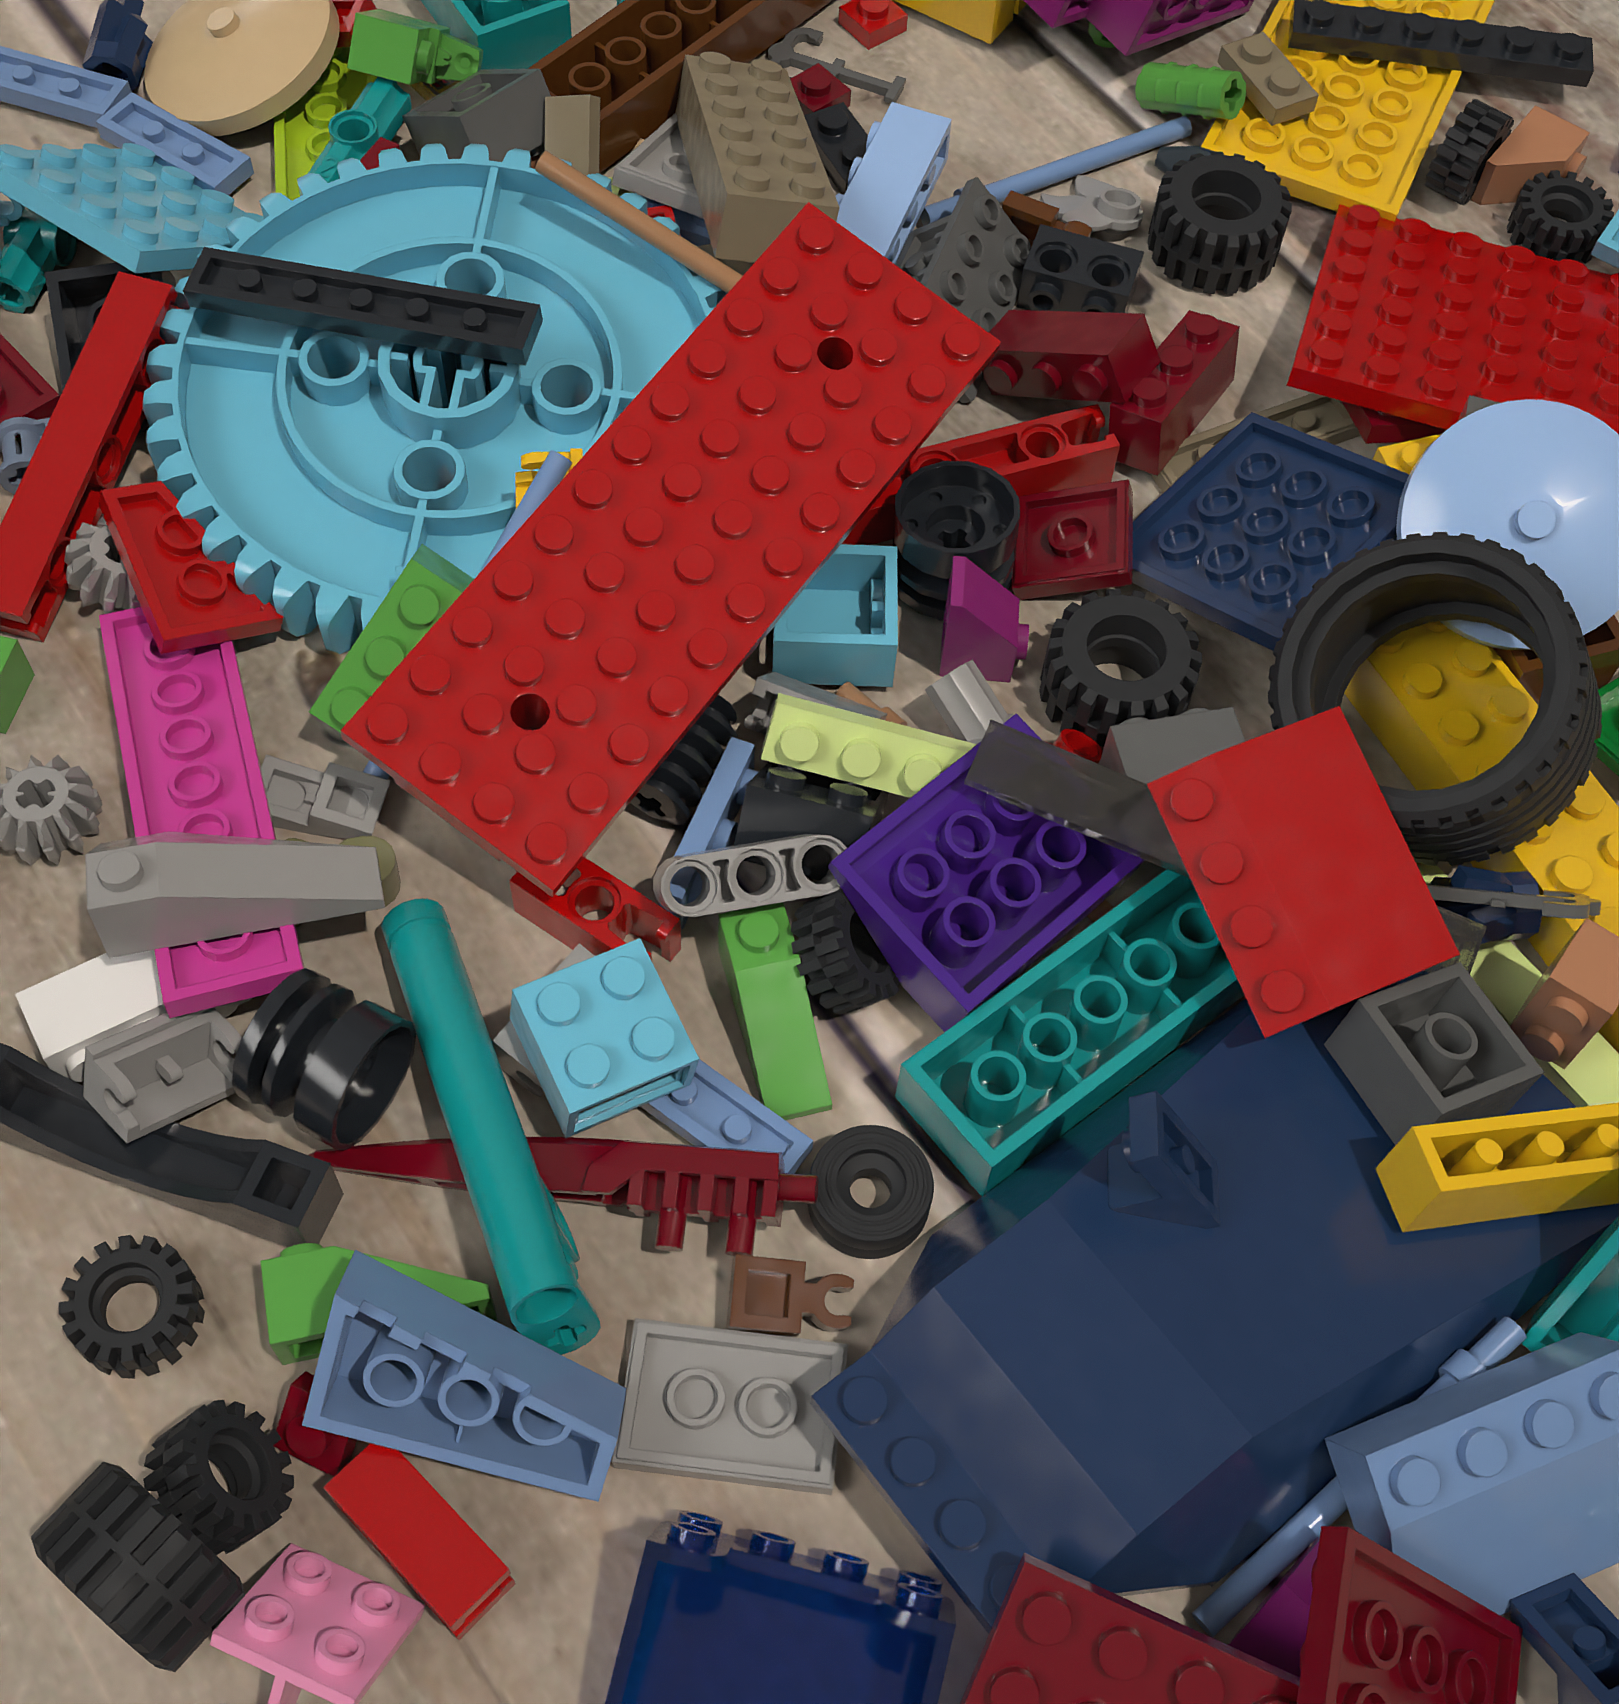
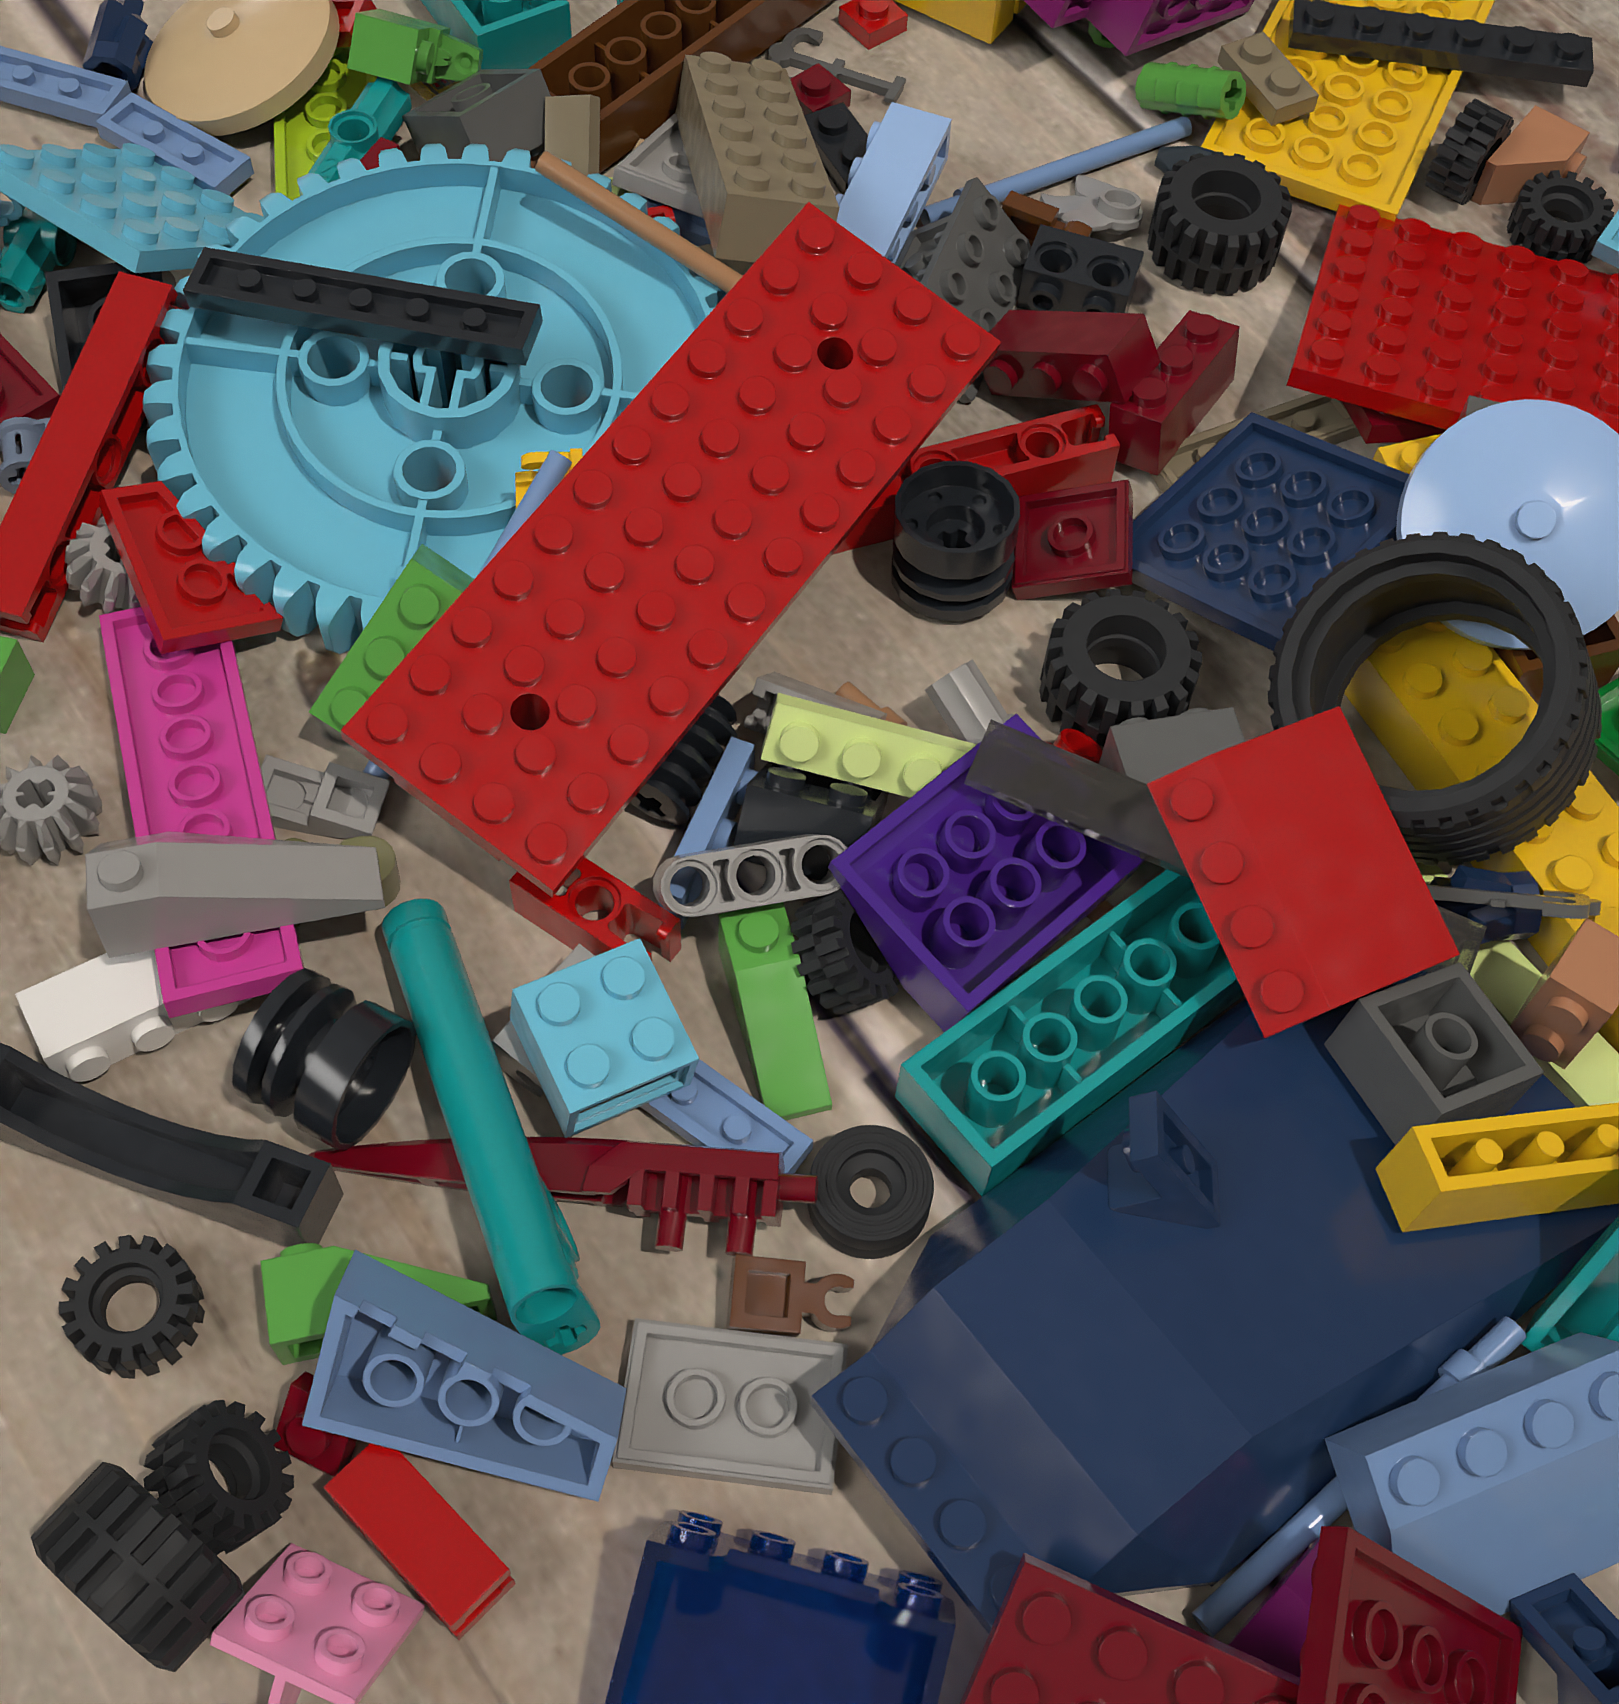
(160, 1071): light grey hinge -> none
(843, 621): medium azure piece -> none
(981, 624): magenta slope -> none

